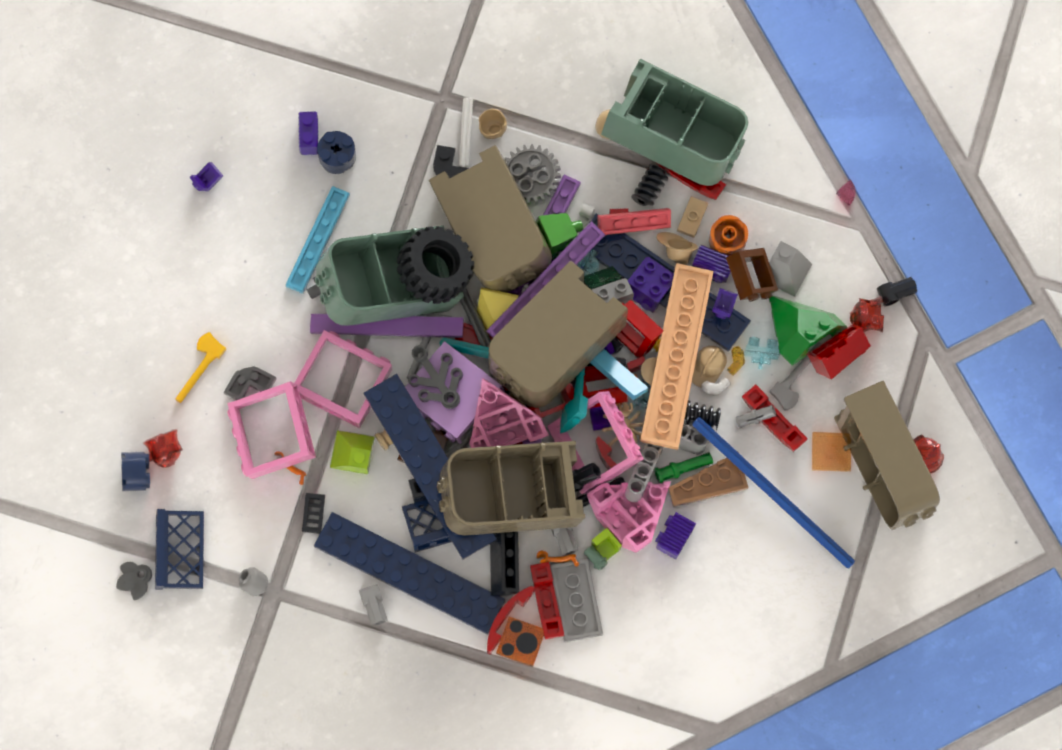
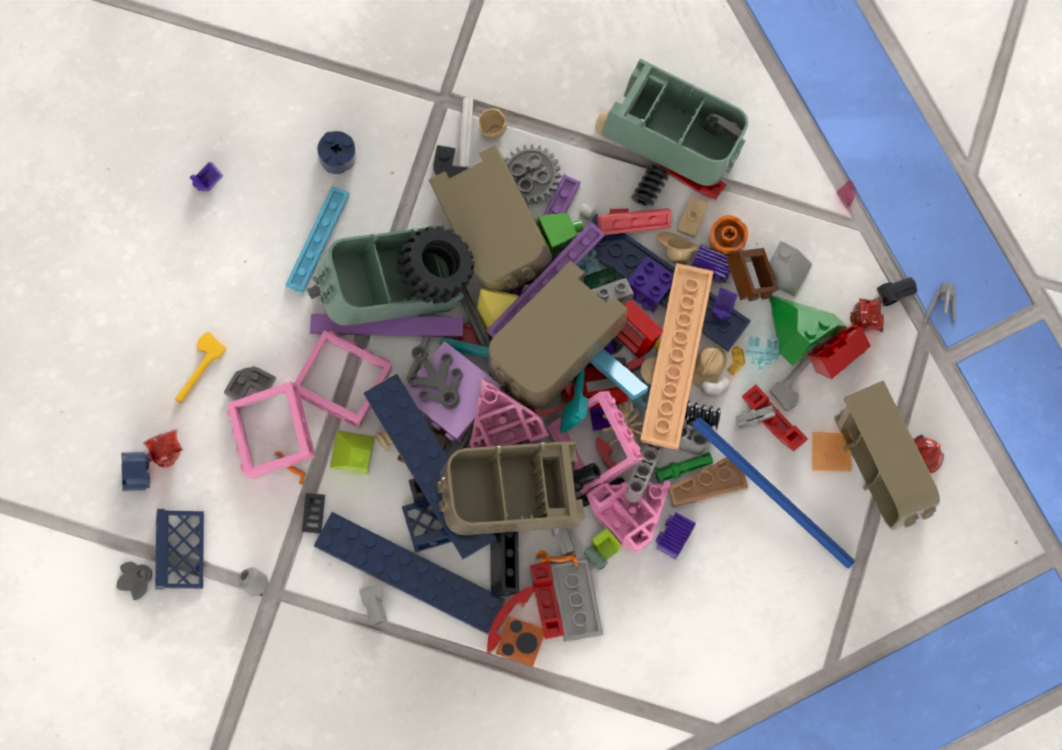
(308, 133): dark purple brick -> none
(715, 124): none -> dark grey plate
(946, 294): none -> light grey plant

